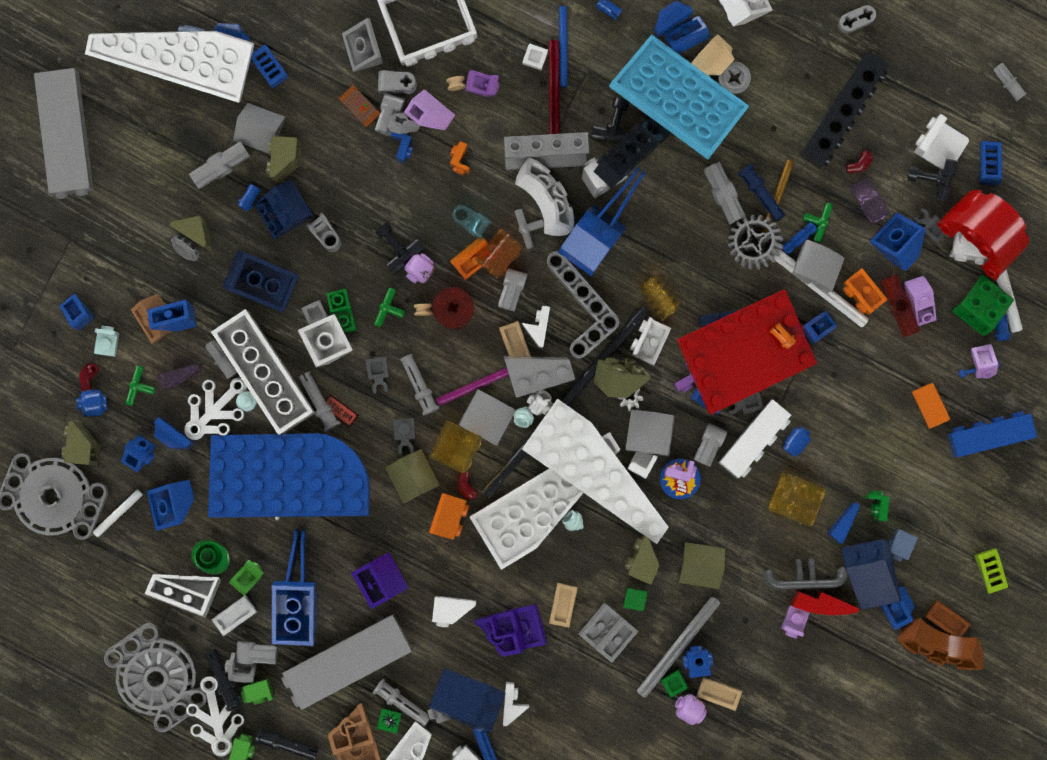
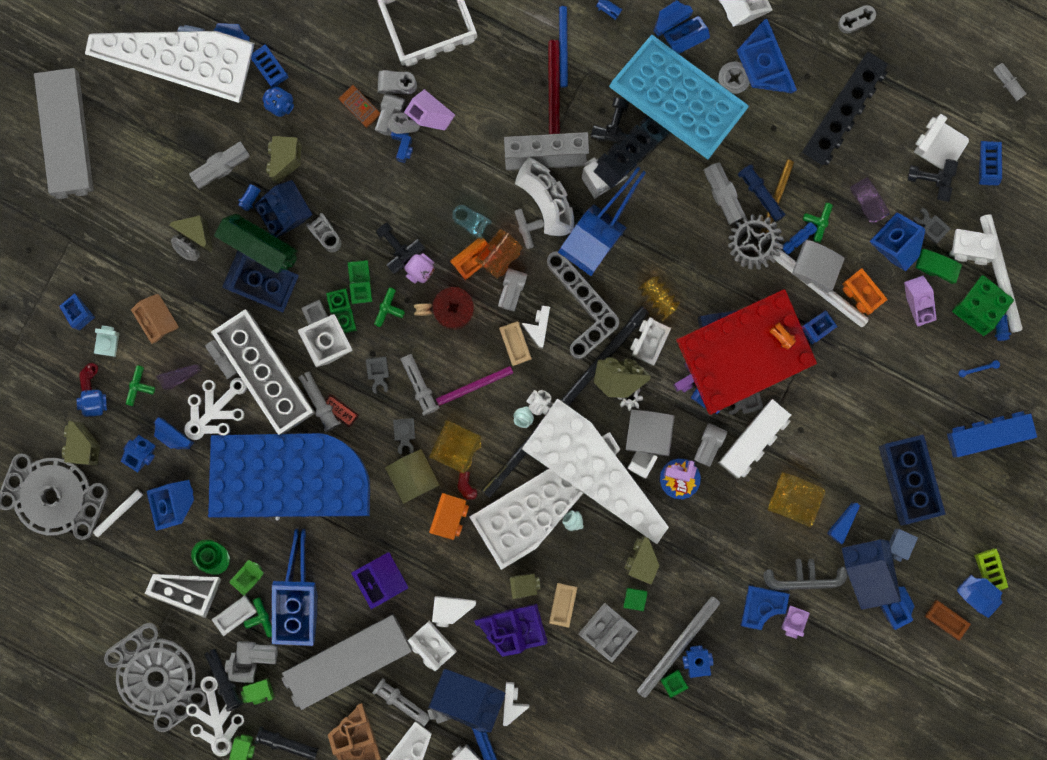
(172, 317): blue slope -> none
(246, 401): light aqua plate -> none
(256, 243): none -> dark green piece
(257, 126): light grey slope -> none
(263, 617): none -> green piece
(278, 101): none -> blue head
(360, 281): none -> green slope
(362, 46): light grey slope -> none
(389, 720): green tile -> none
(431, 646): none -> white bracket
(456, 83): tan bush -> none
(457, 154): orange bracket -> none
(482, 83): medium lavender bracket -> none
(487, 417): light grey slope -> none
(524, 585): none -> olive slope
(535, 57): white plate -> none
(537, 373): light grey wedge -> none
(690, 709): lavender head -> none
(702, 565): olive slope -> none
(714, 57): tan slope -> none
(719, 693): tan tile -> none
(762, 605): none -> blue tile
(764, 61): none -> blue wing
(796, 441): blue brick -> none
(822, 604): red slope -> none
(862, 165): dark red arm -> none
(880, 508): green bracket -> none
(905, 319): clear red piece -> none
(911, 480): none -> dark blue brick
(931, 405): orange slope -> none
(938, 265): none -> green slope
(942, 647): dark orange brick -> none
(981, 595): none -> blue slope
(984, 361): lavender bracket -> none
(990, 226): red cylinder -> none

